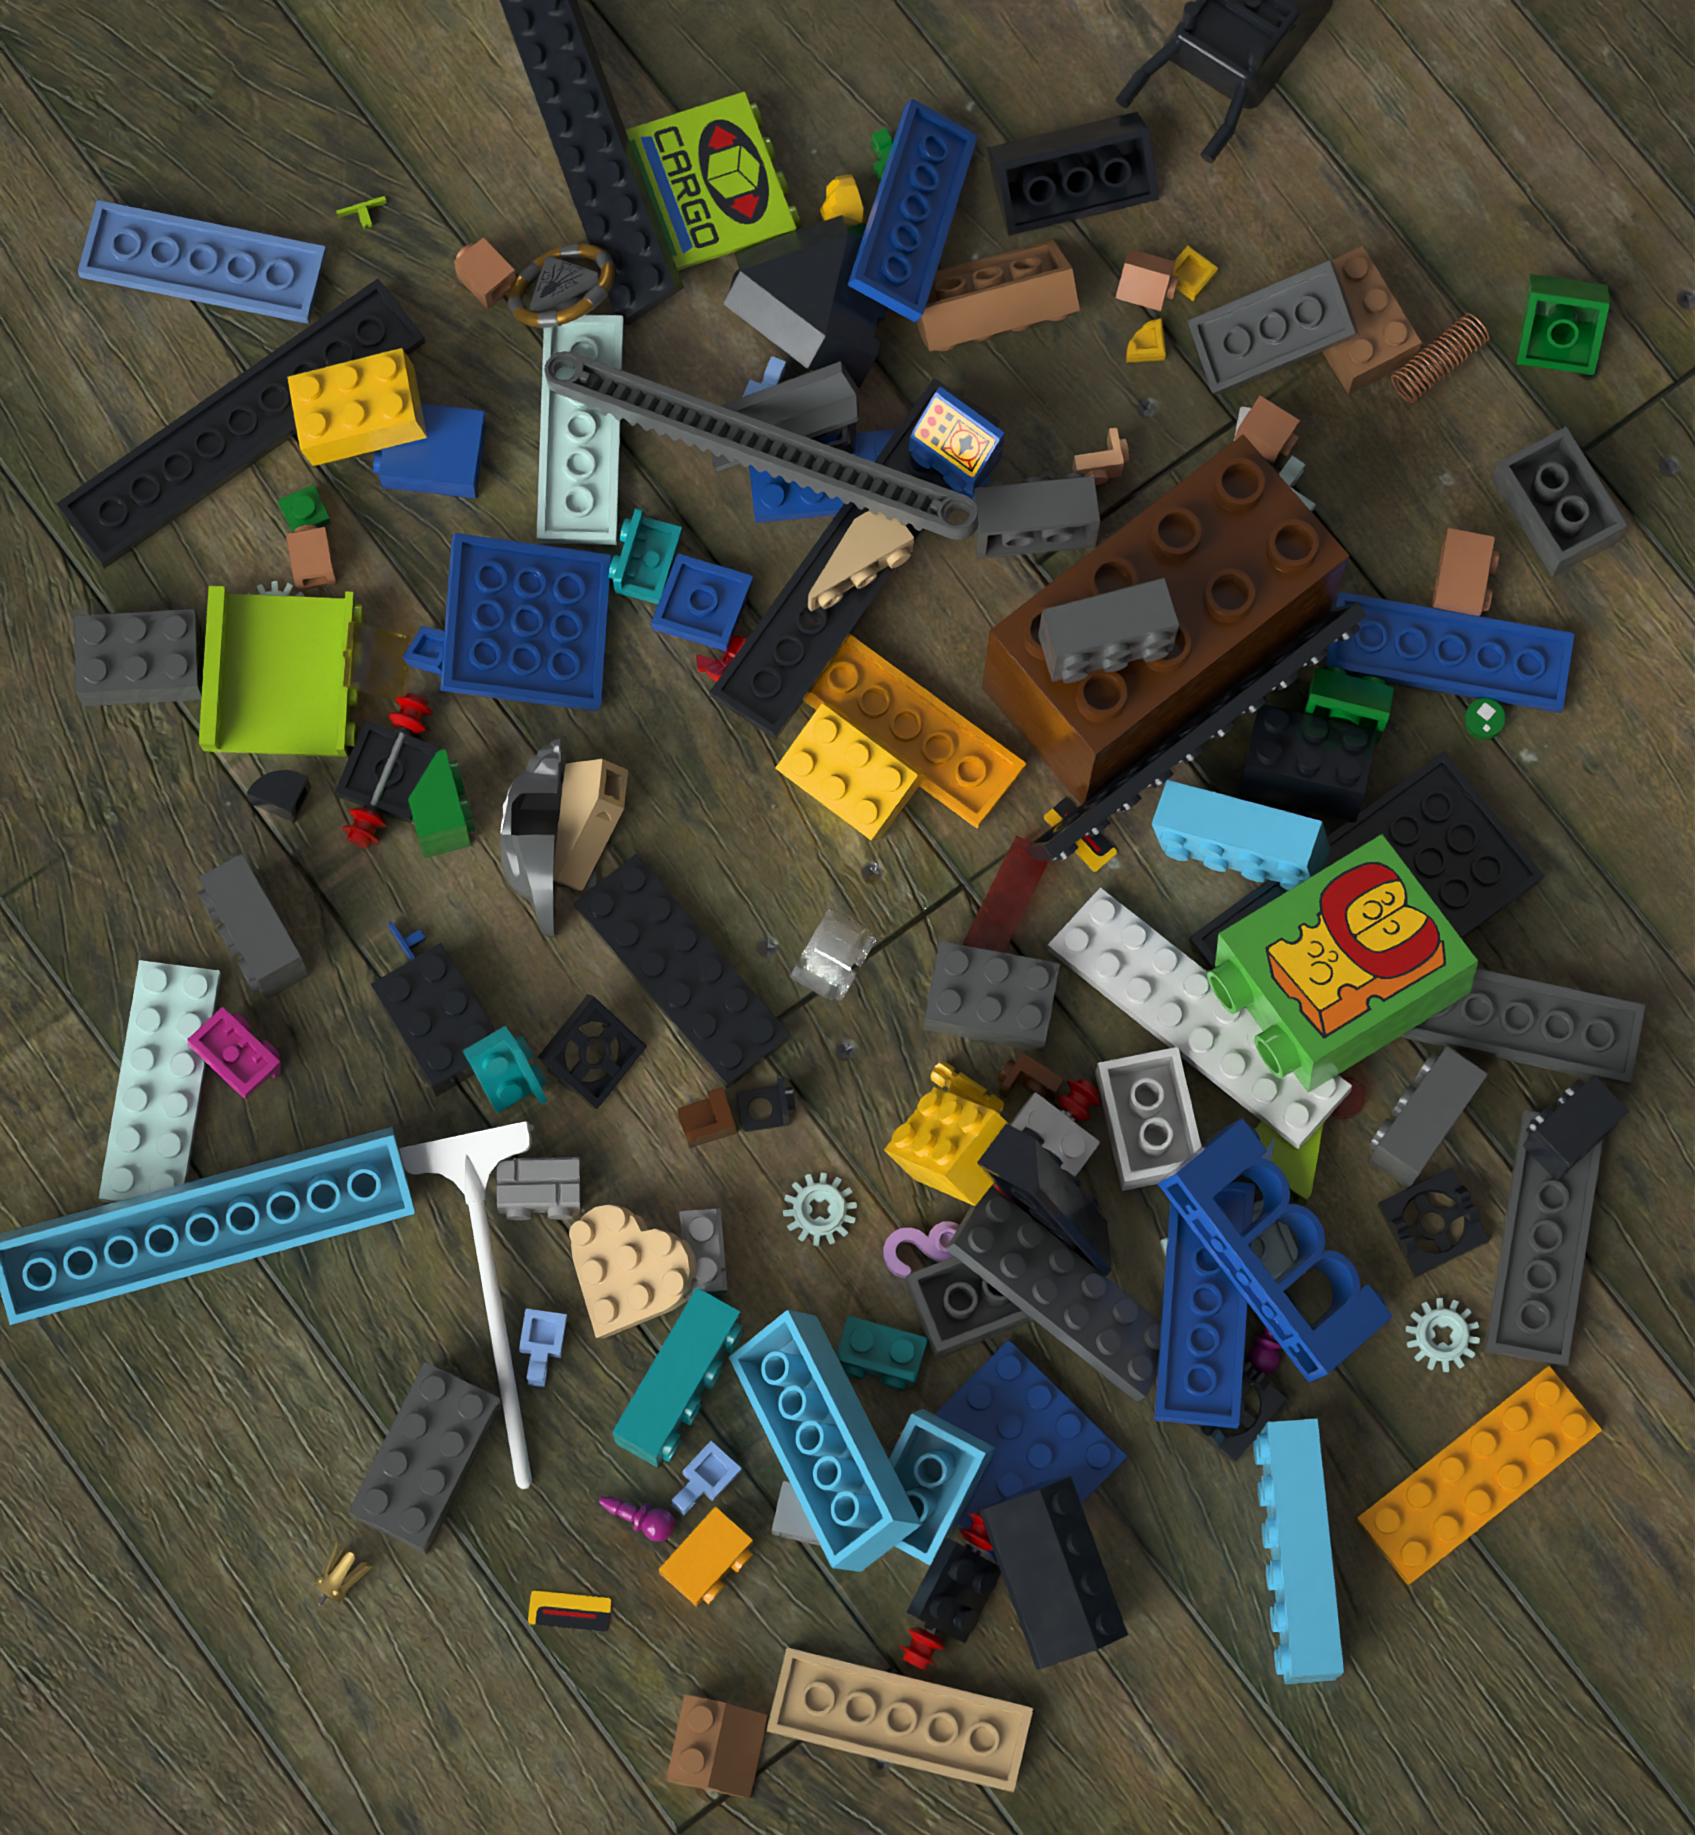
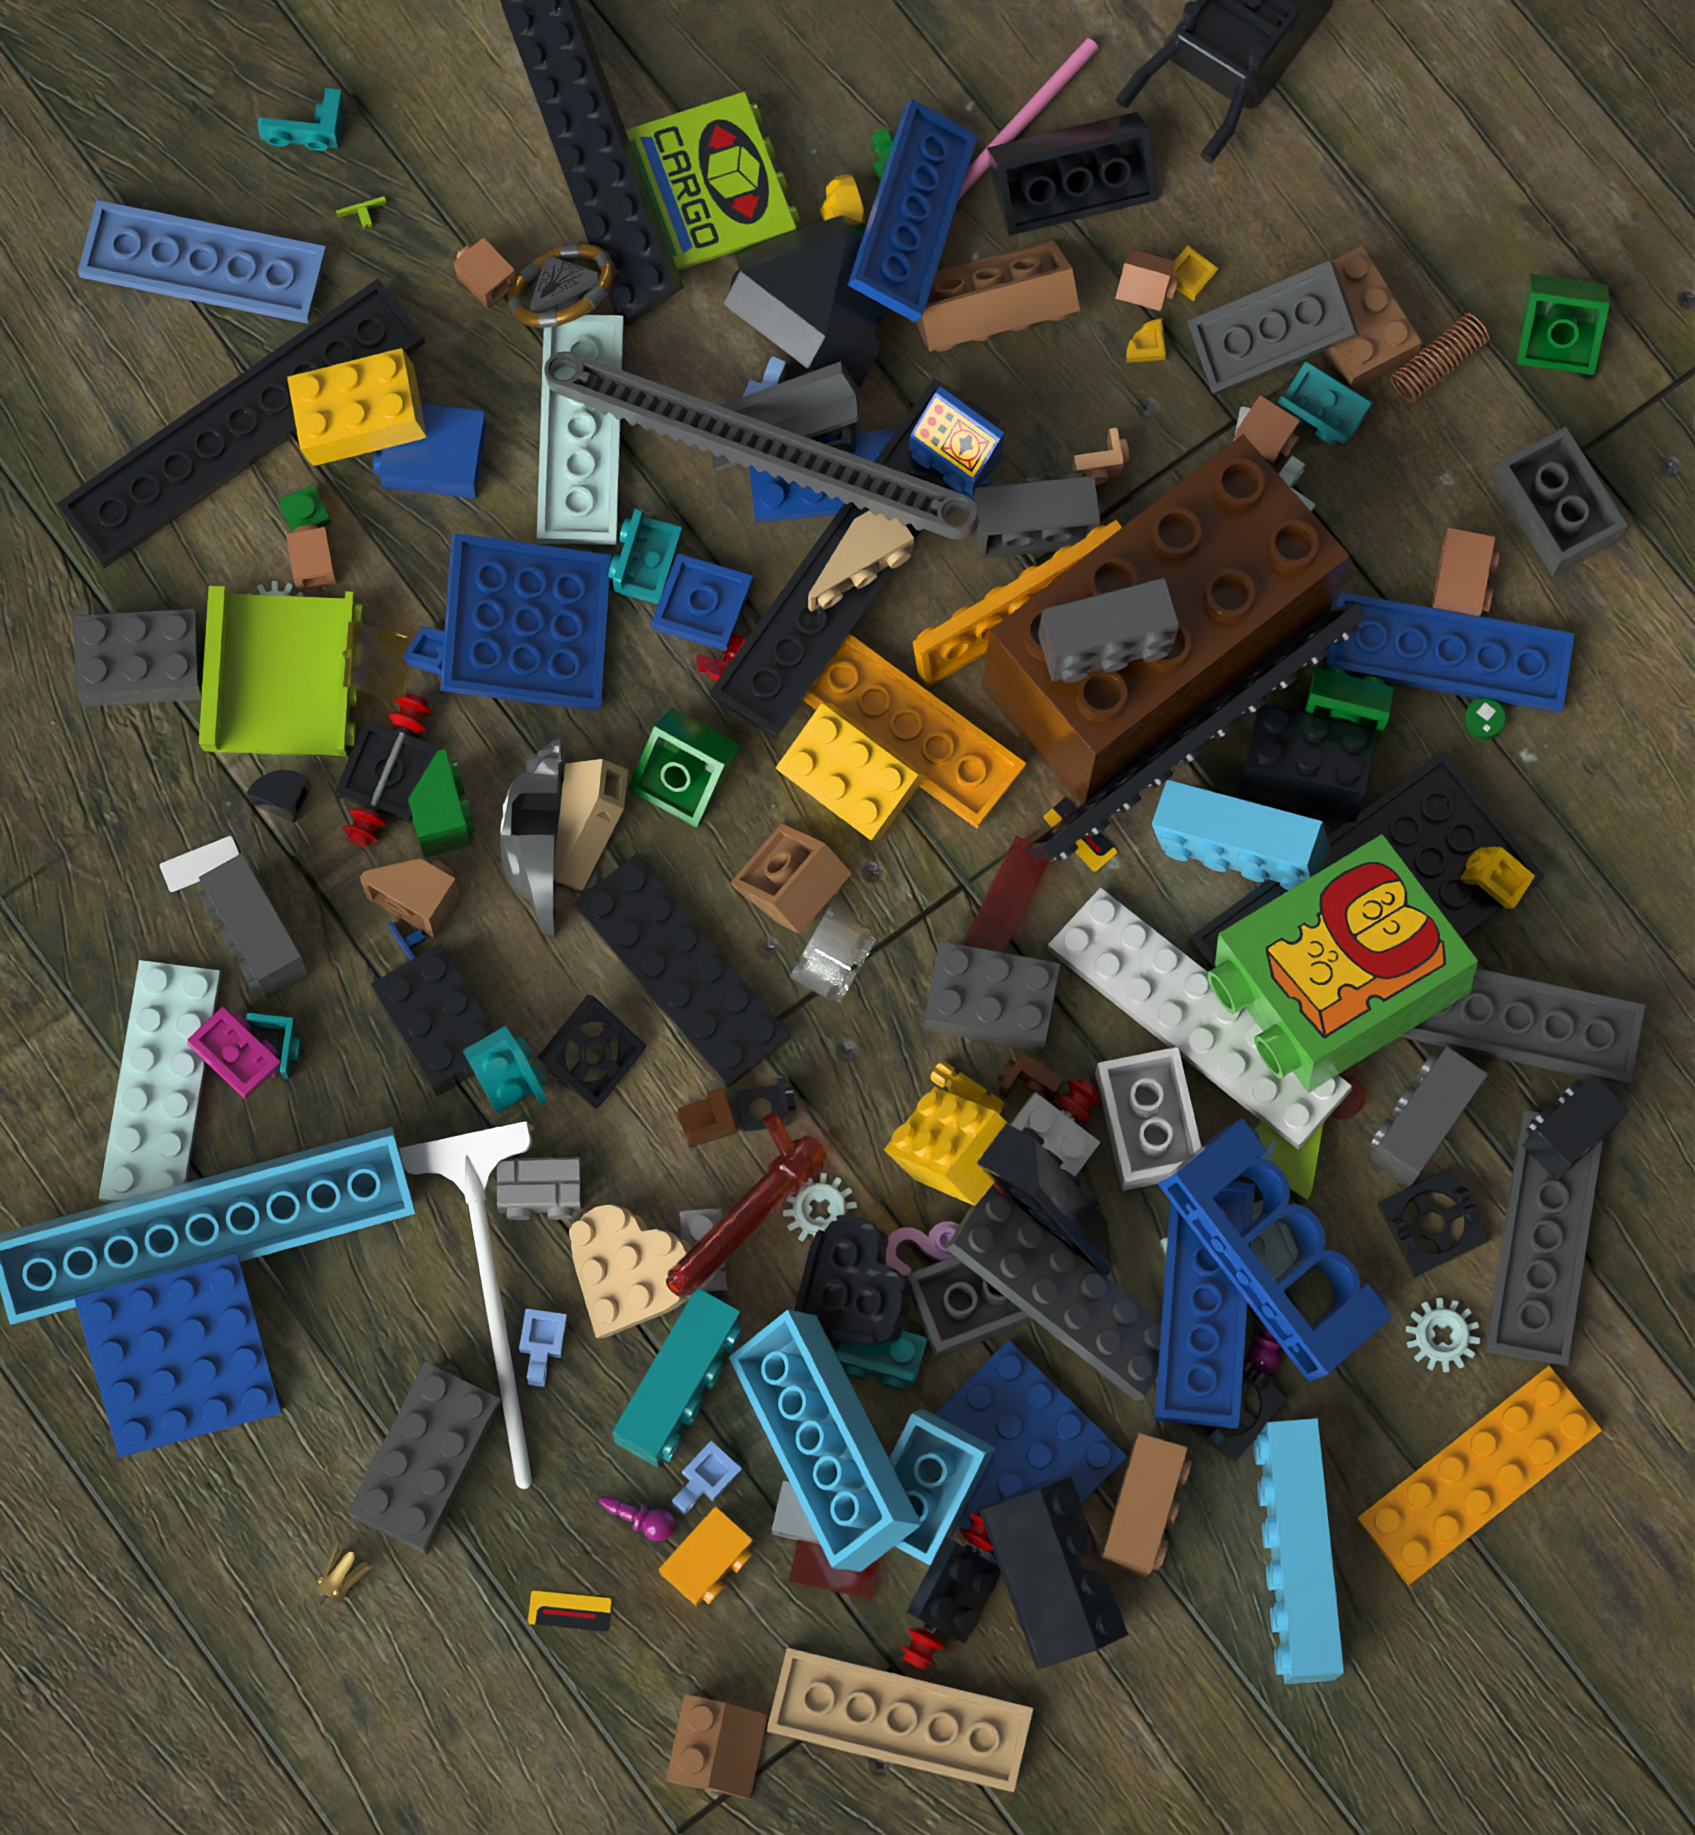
(177, 1354): none -> blue plate
(188, 867): none -> white sticker
(292, 1043): none -> teal bracket
(315, 136): none -> teal bracket
(414, 892): none -> medium nougat slope
(683, 766): none -> green slope
(785, 1177): none -> clear red cylinder
(791, 877): none -> medium nougat slope
(813, 1570): none -> clear red plate
(852, 1286): none -> black plate
(965, 636): none -> light orange plate
(1031, 110): none -> bright pink piece
(1145, 1506): none -> medium nougat brick
(1325, 404): none -> teal bracket
(1498, 875): none -> yellow bracket

